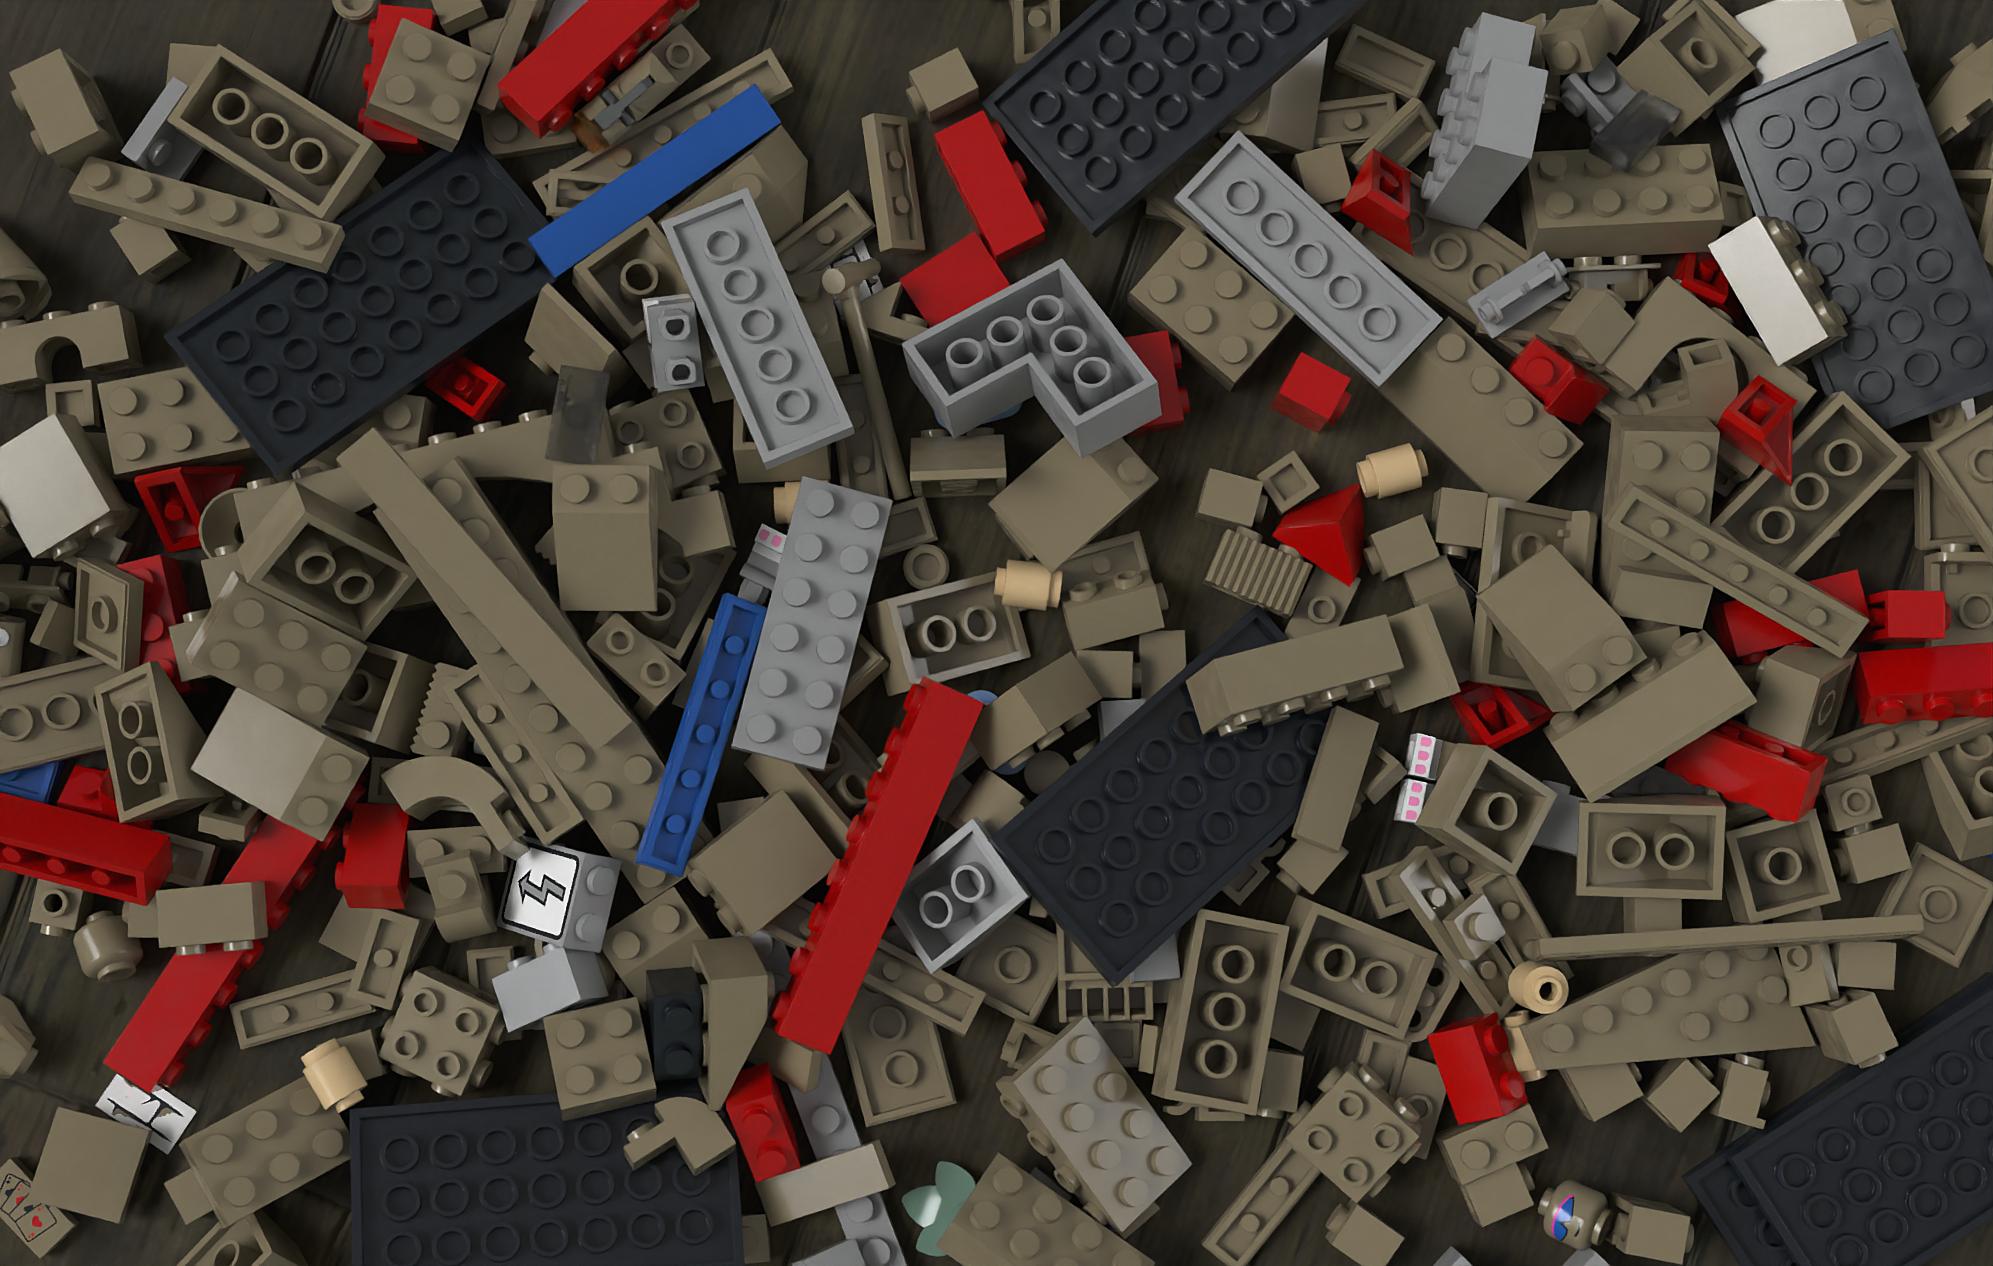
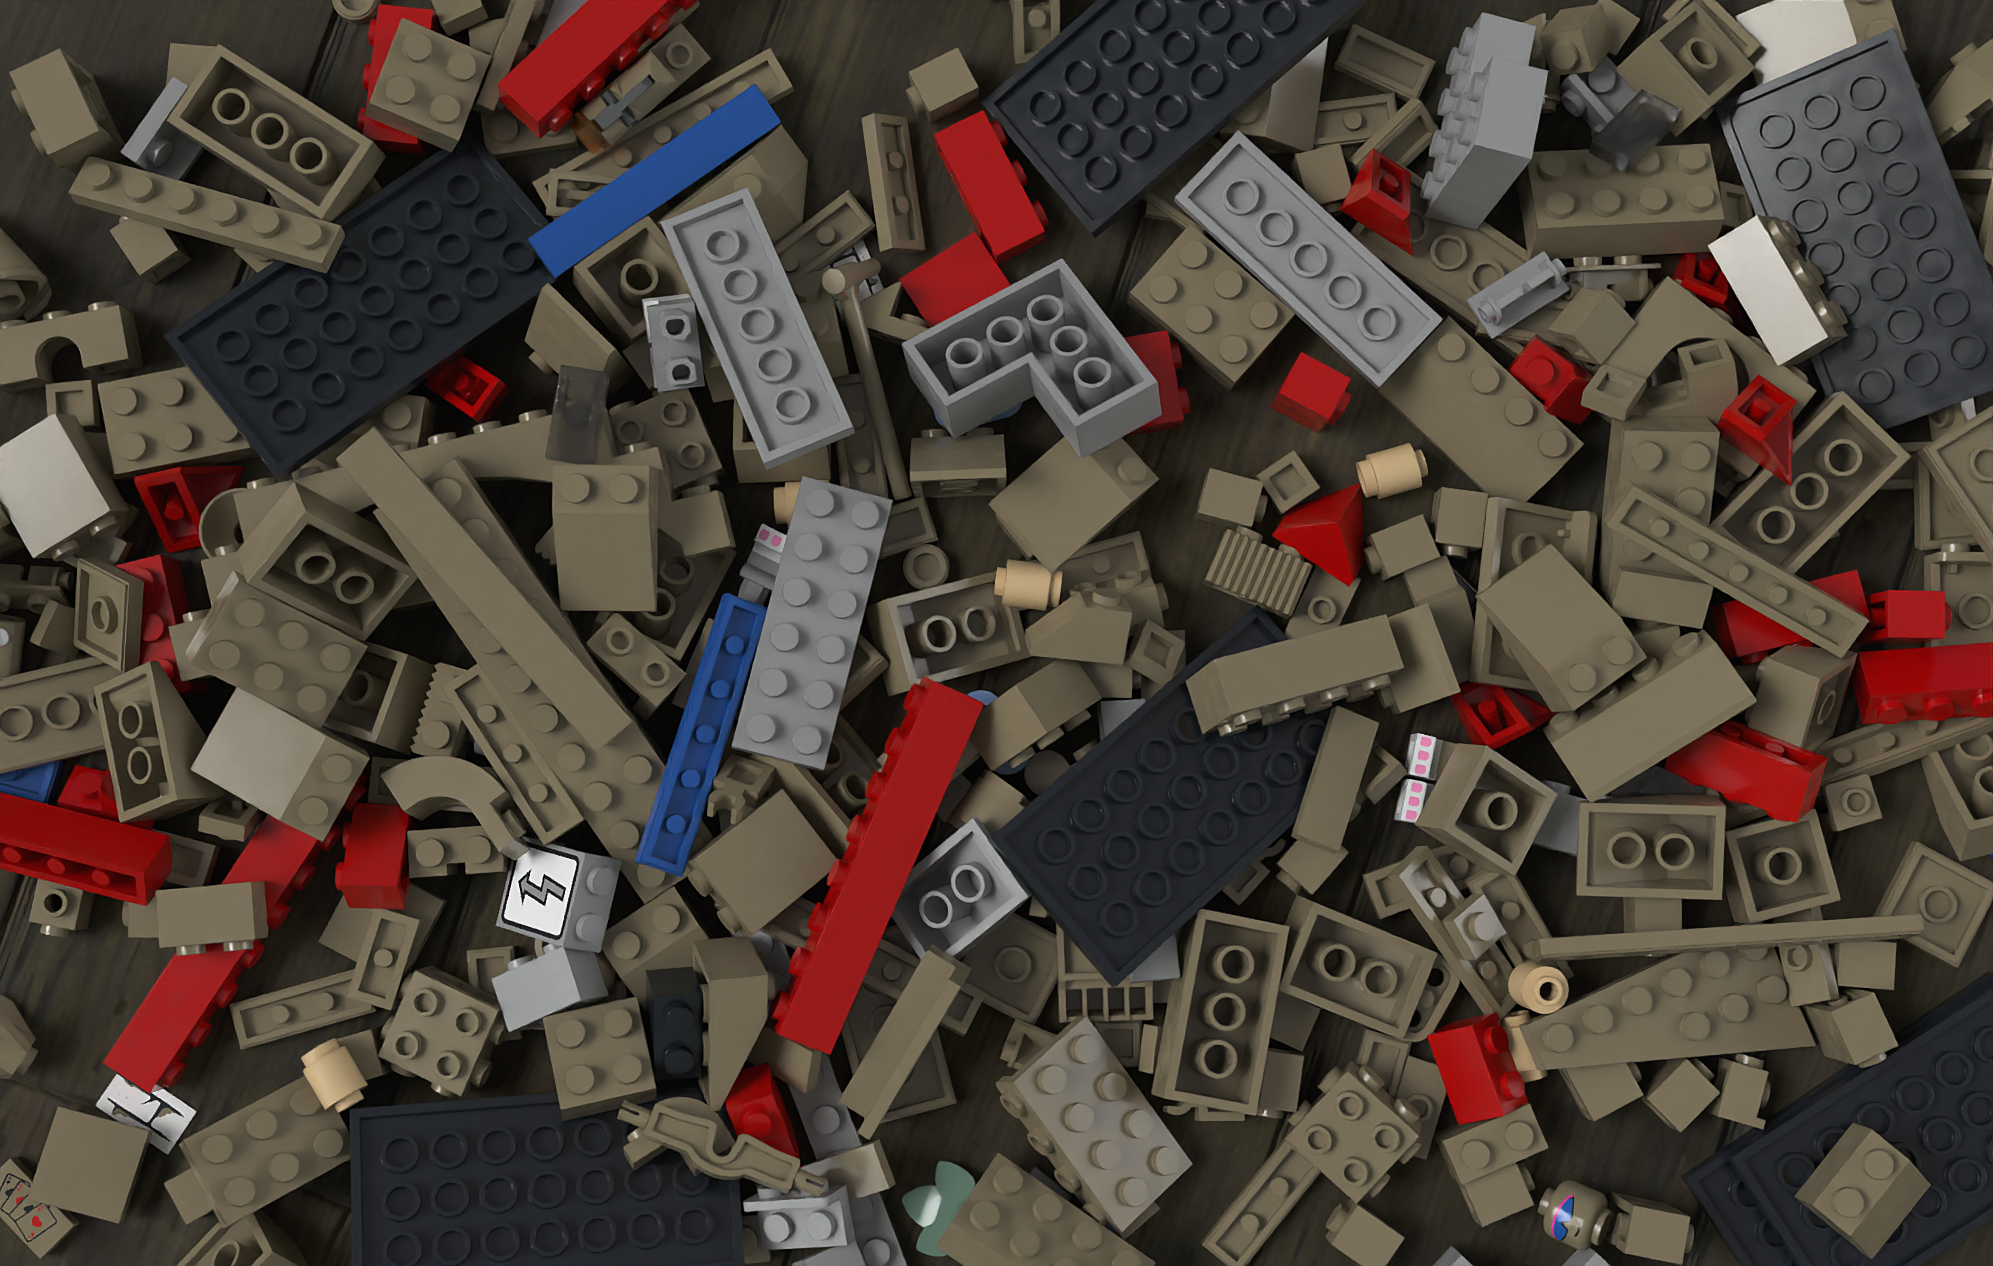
(106, 949): dark tan head -> none
(461, 896): dark tan brick -> none
(696, 1139): none -> dark tan piece
(739, 784): none -> dark tan plate
(802, 1218): none -> light grey bracket
(904, 1037): none -> dark tan fence
(1084, 628): none -> dark tan slope
(1154, 652): none -> dark tan plate
(1613, 392): none -> dark tan plate
(1863, 1189): none -> dark tan slope
(1869, 852): dark tan brick -> none

